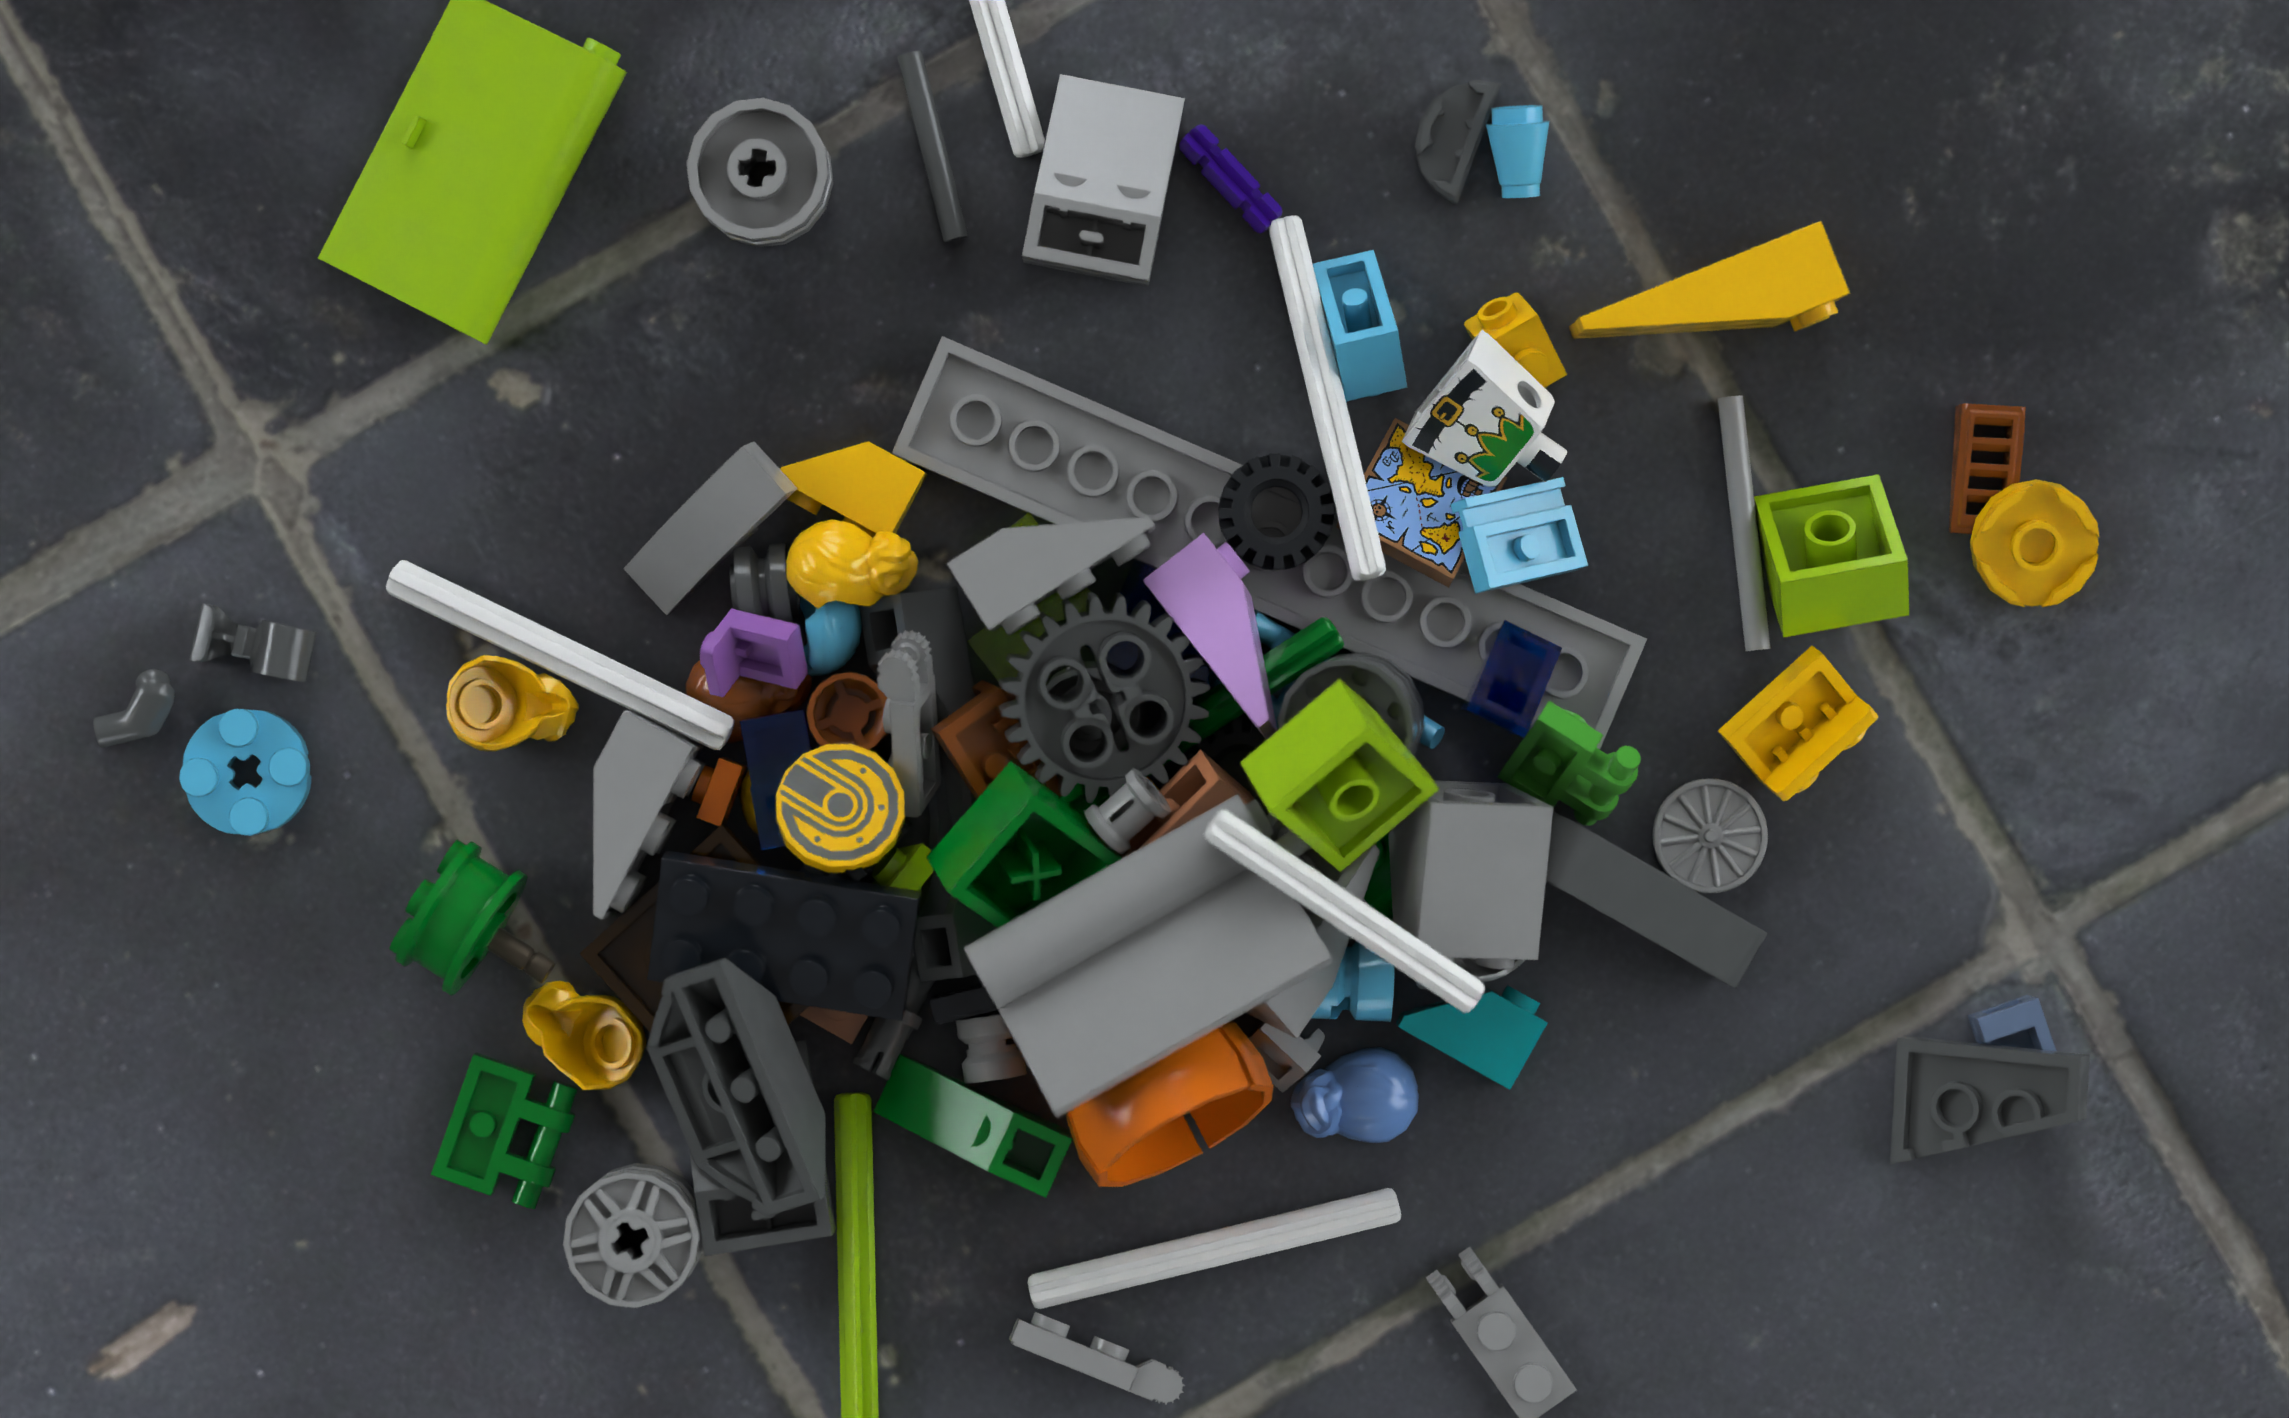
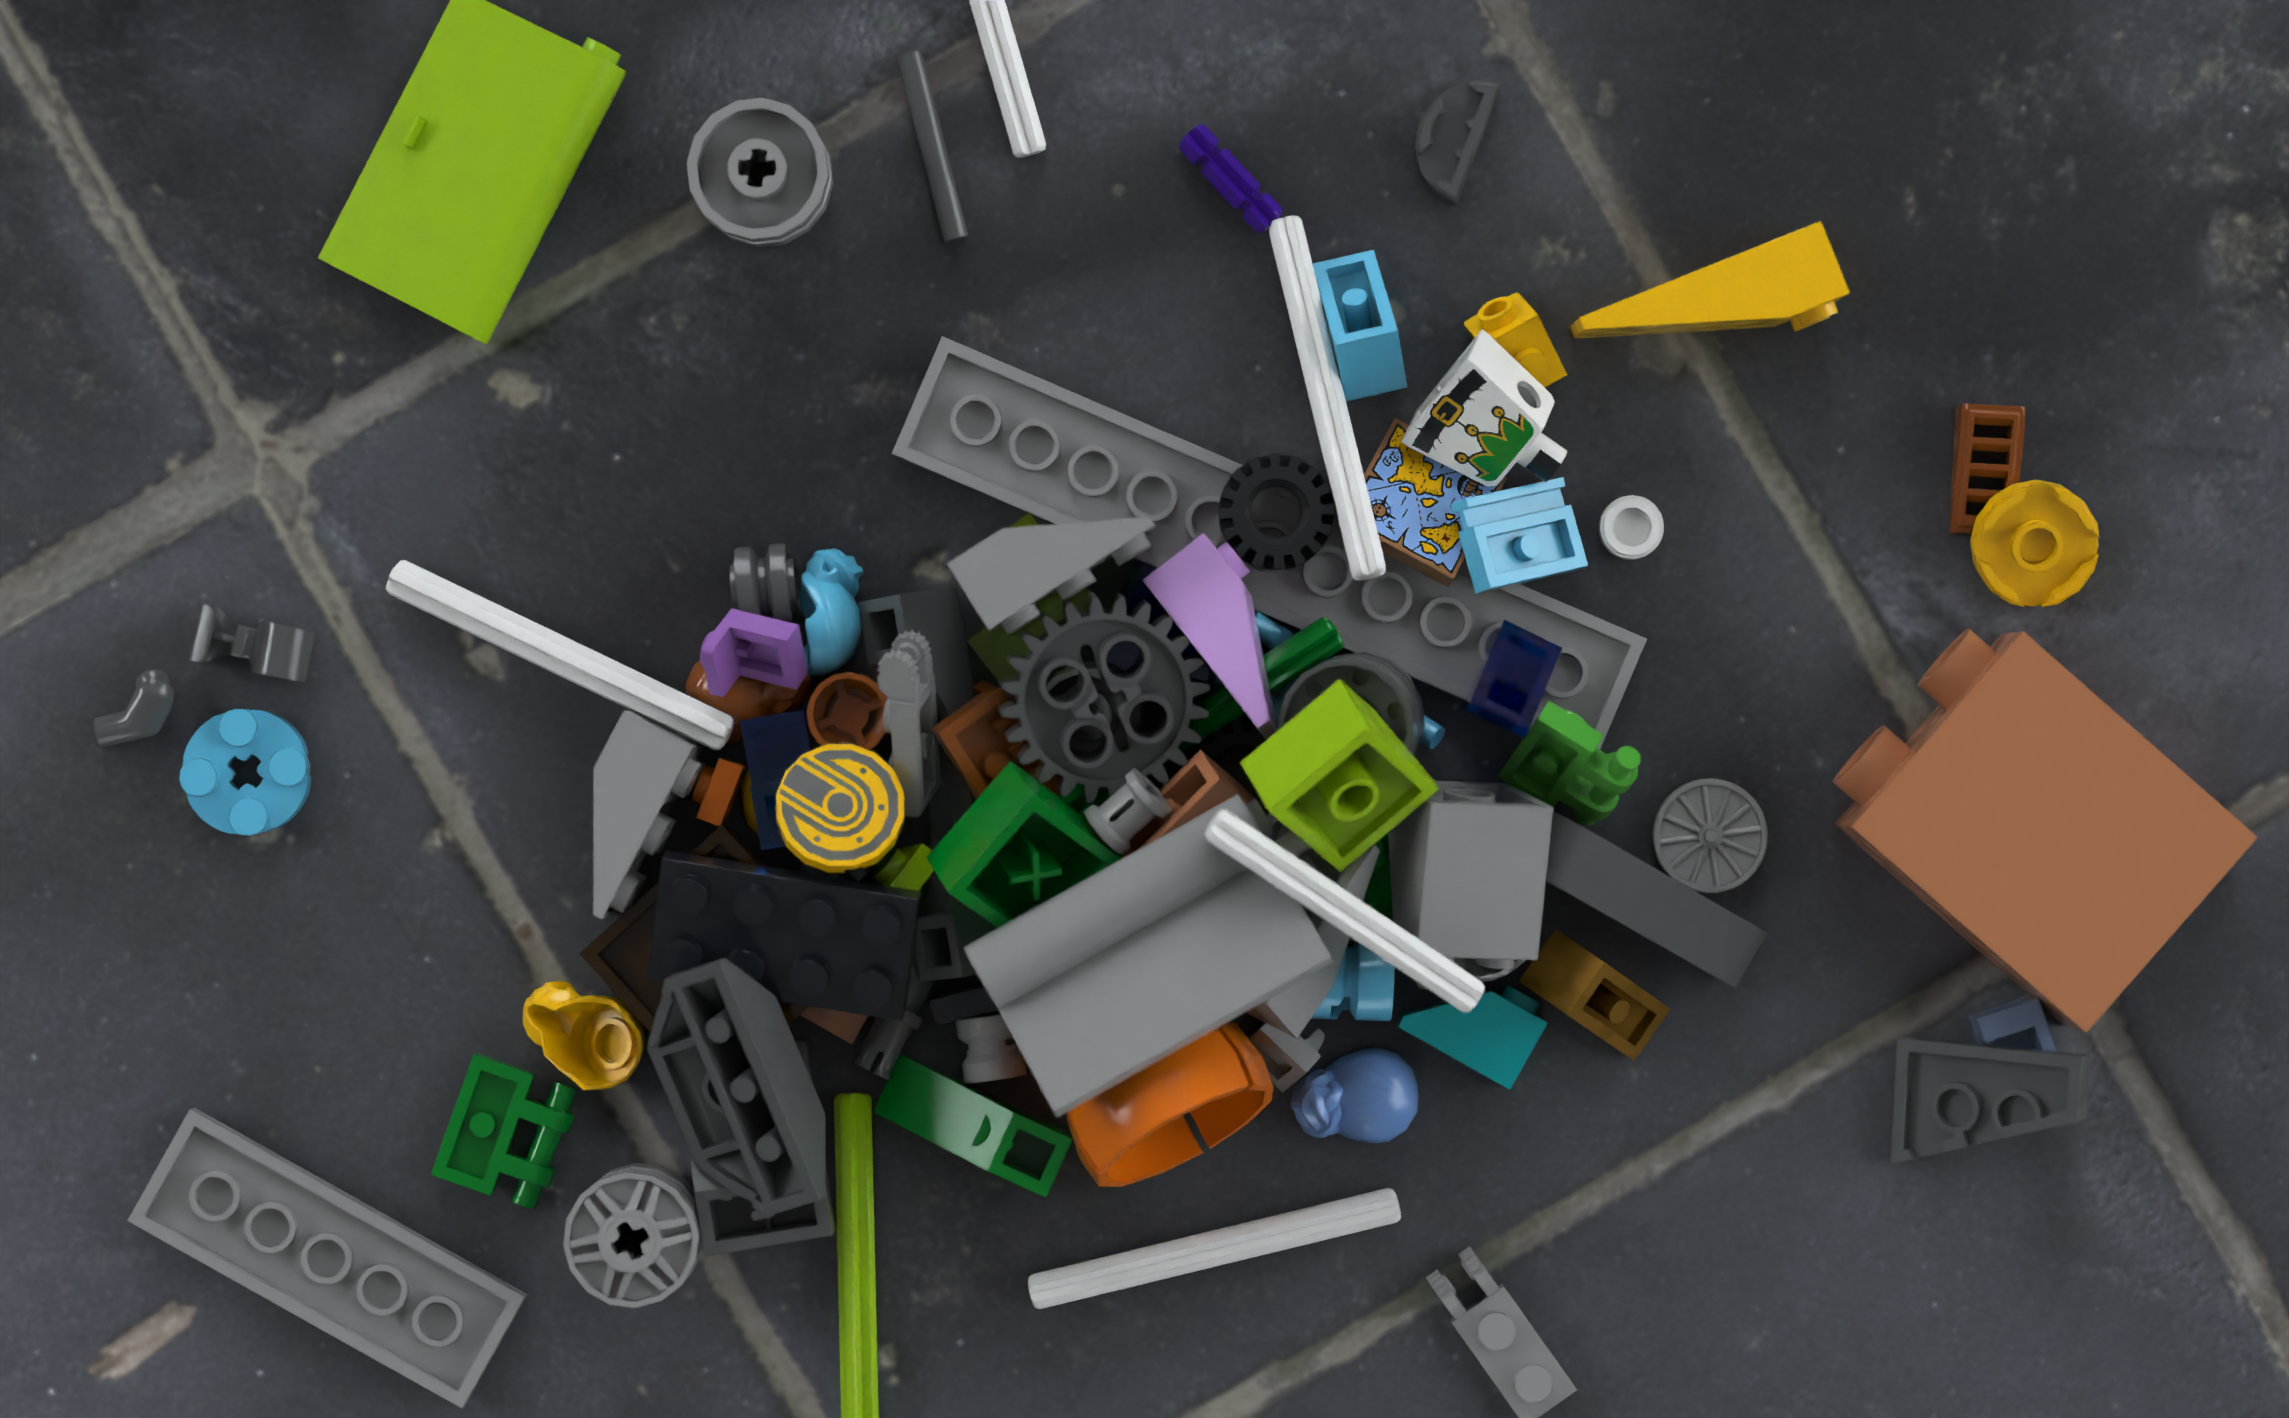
(327, 1257): none -> light grey plate
(464, 920): green wheel -> none
(503, 702): yellow hair -> none
(709, 527): light grey slope -> none
(848, 565): yellow hair -> none
(859, 483): yellow slope -> none
(1100, 1360): light grey hinge -> none
(1103, 180): light grey slope -> none
(1518, 148): medium azure cone -> none
(1594, 994): none -> pearl gold slope
(1631, 527): none -> white tile
(1744, 523): light grey bar -> none
(1798, 725): yellow bracket -> none
(1832, 555): lime slope -> none
(2039, 824): none -> nougat brick

